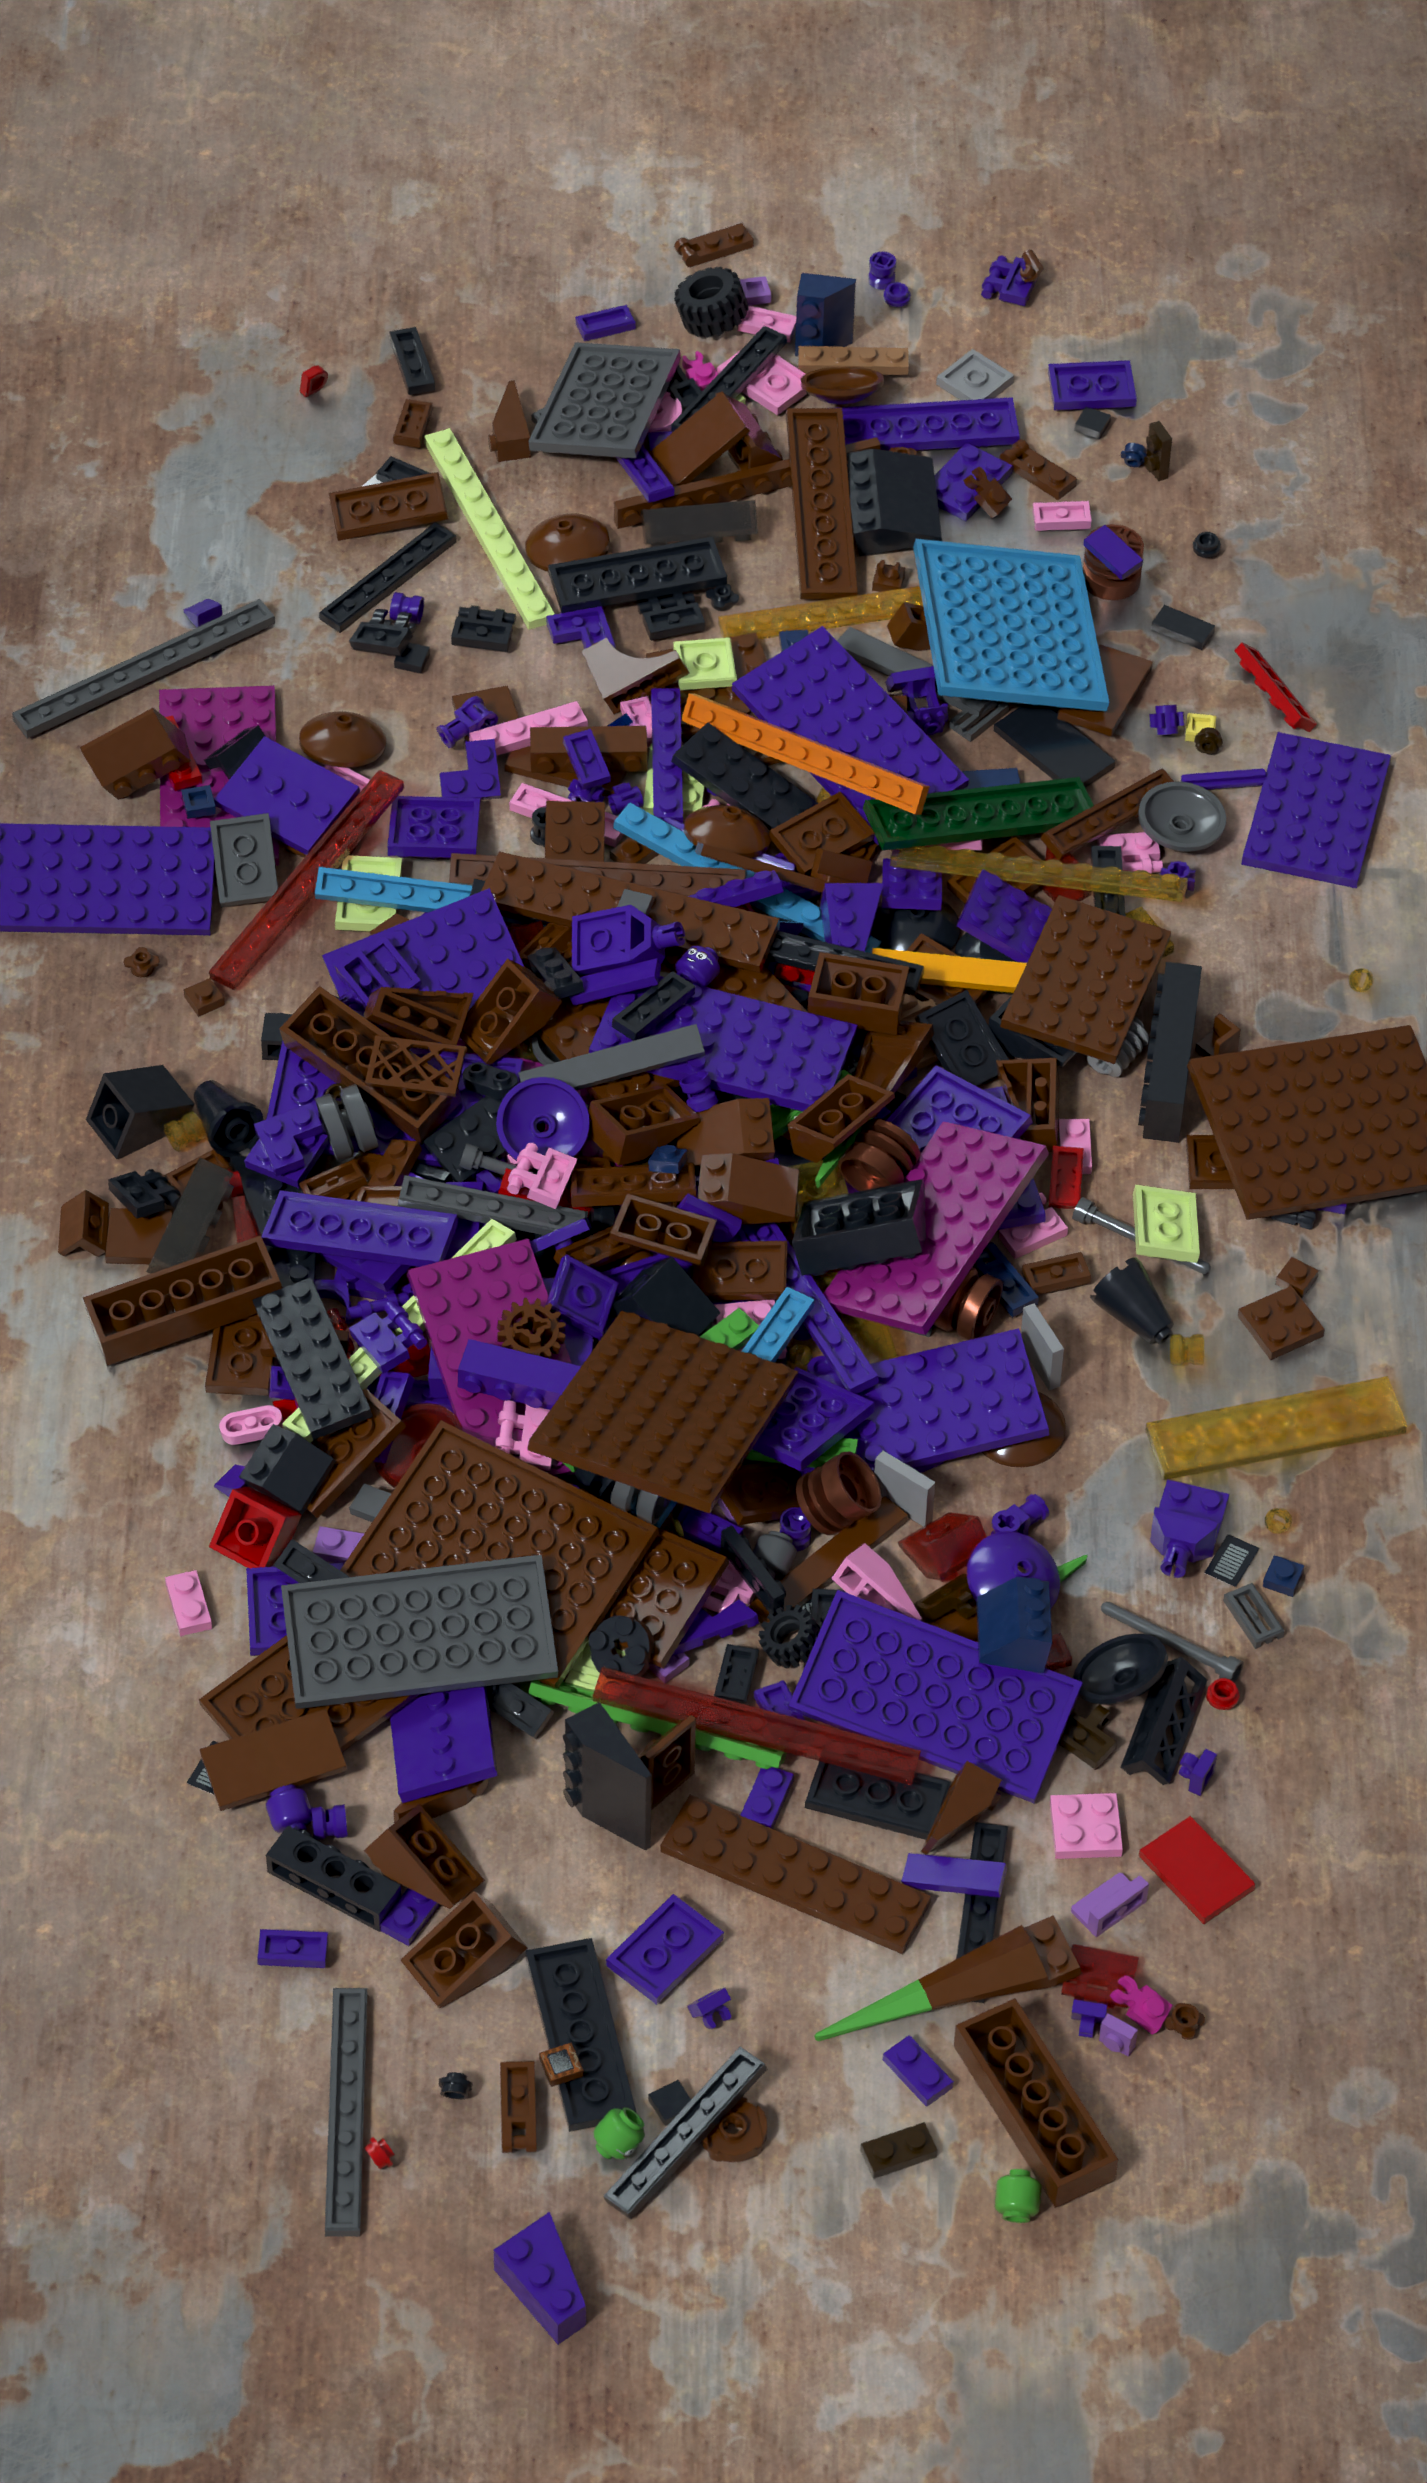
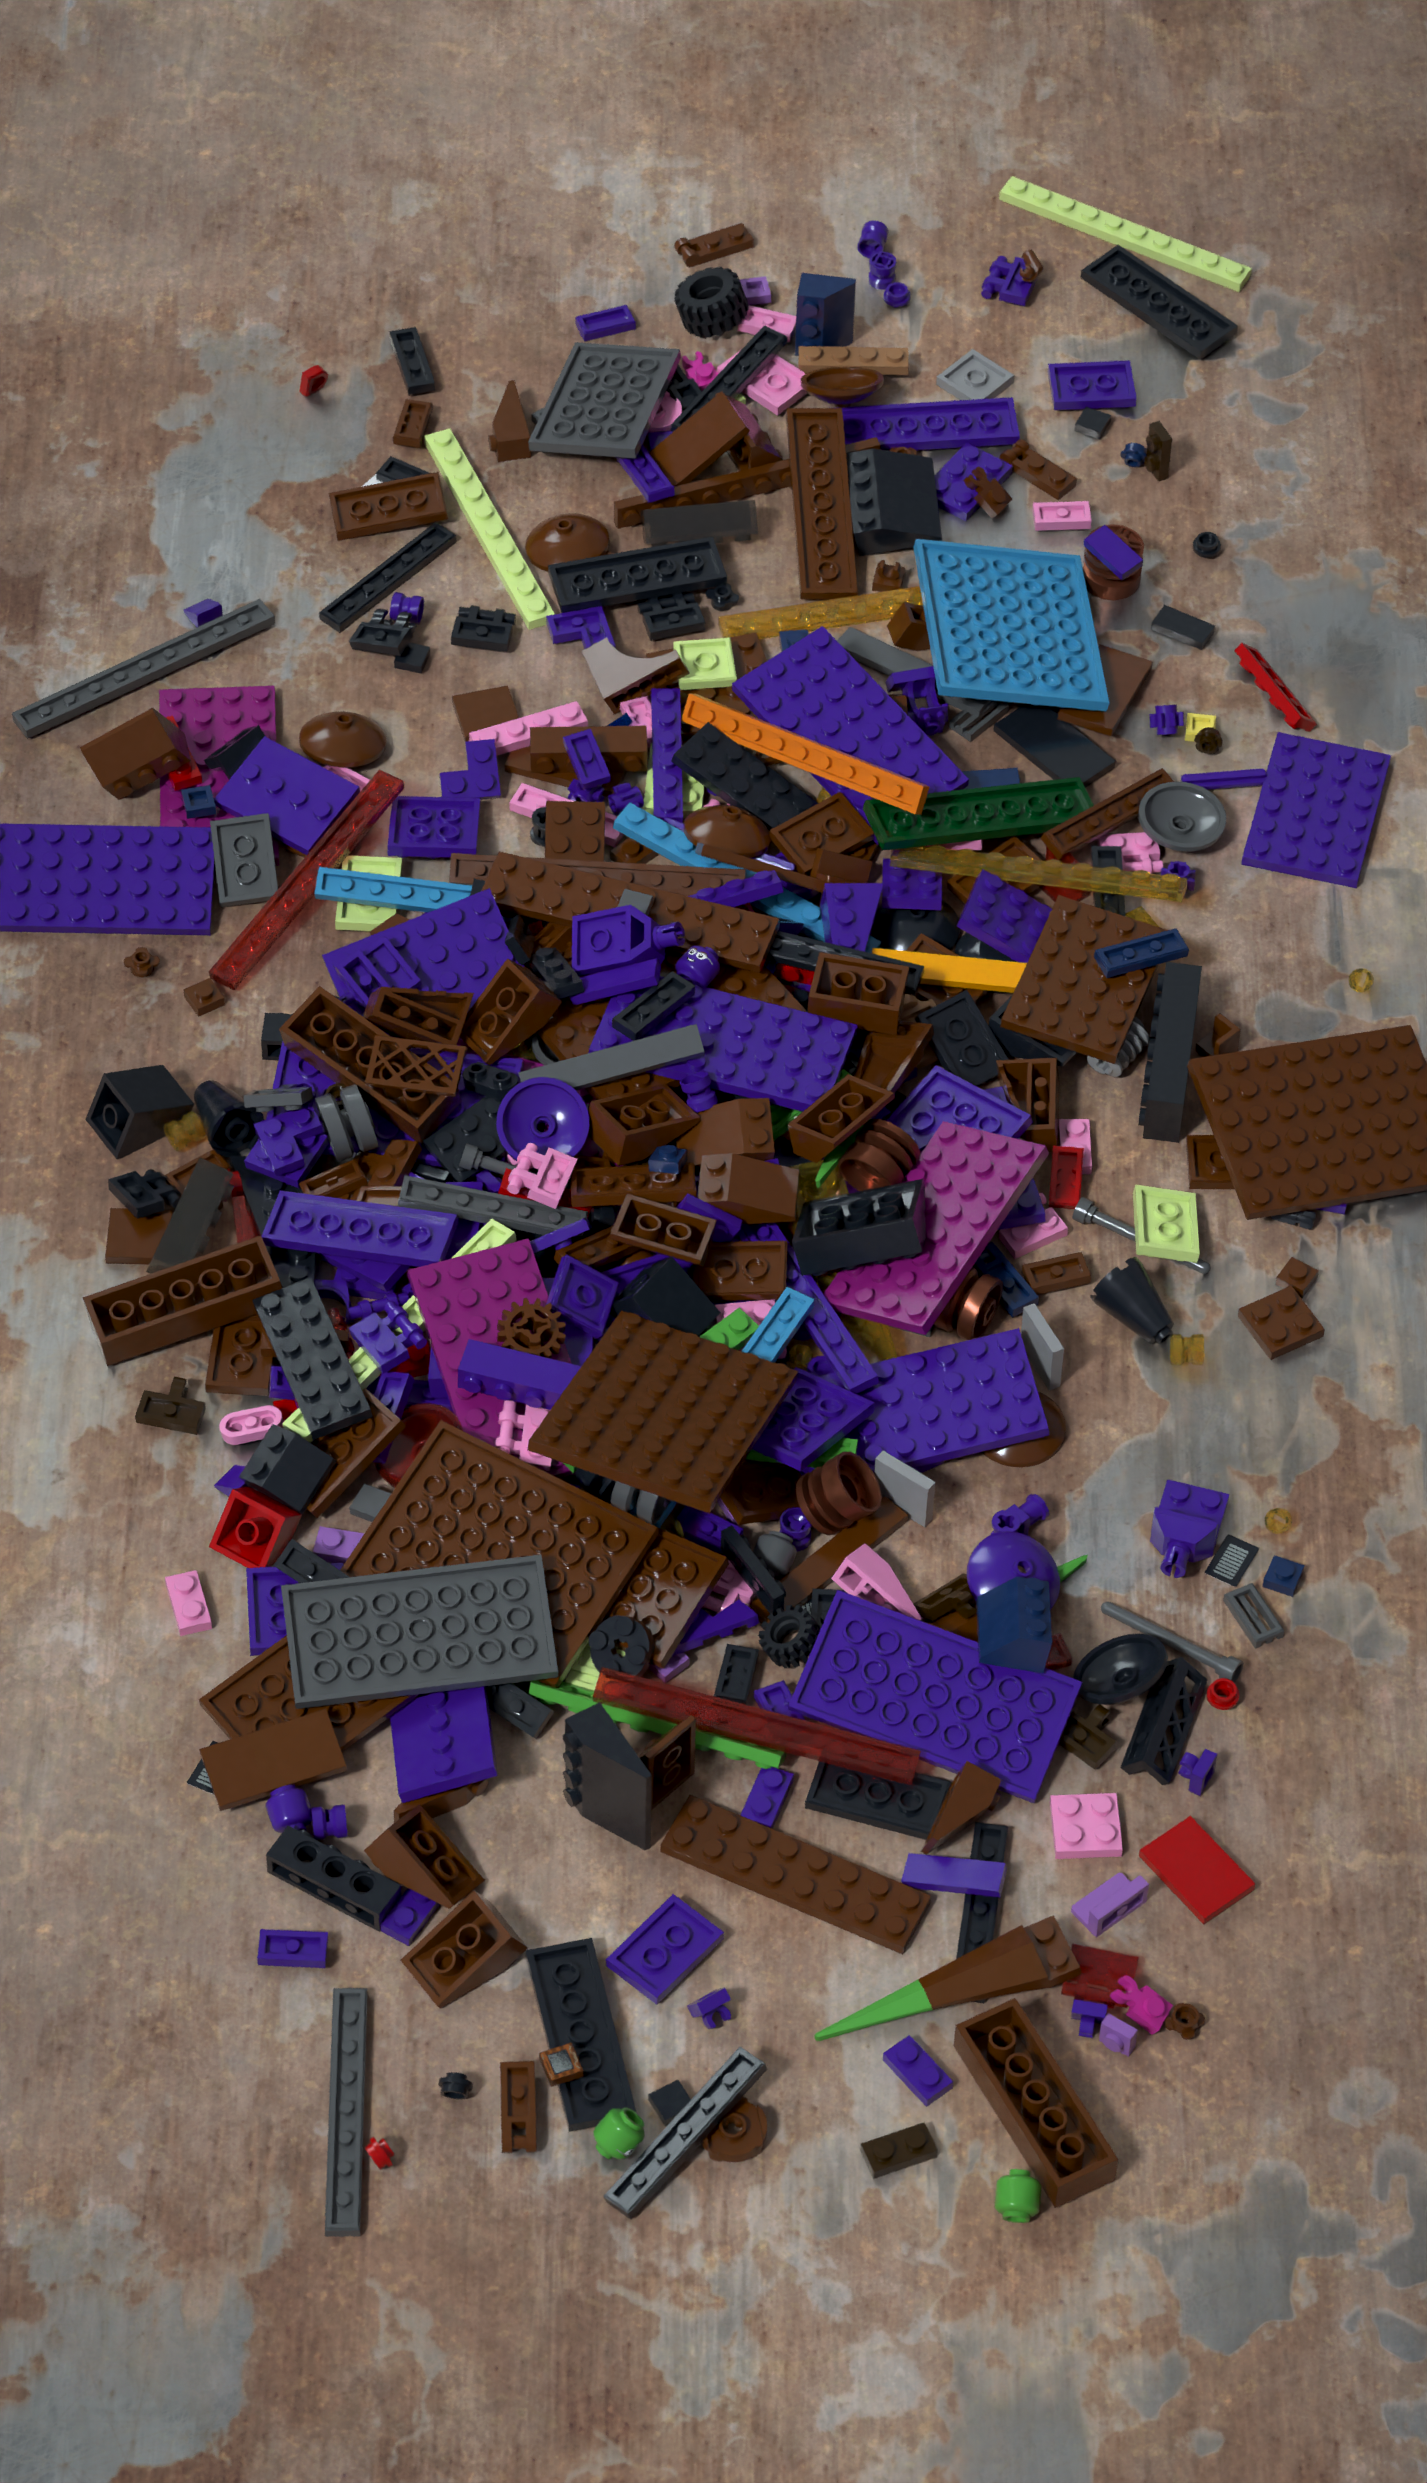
(84, 1224): reddish brown panel -> none
(171, 1410): none -> dark brown plate
(285, 1096): none -> dark grey hinge
(467, 720): dark purple connector -> none
(520, 940): none -> black tile
(542, 2278): dark purple wedge -> none
(872, 238): none -> dark purple wheel
(944, 1545): clear red slope -> none
(1125, 233): none -> yellowish green plate
(1141, 953): none -> dark blue tile
(1159, 302): none -> black plate
(1275, 1428): clear yellow plate -> none

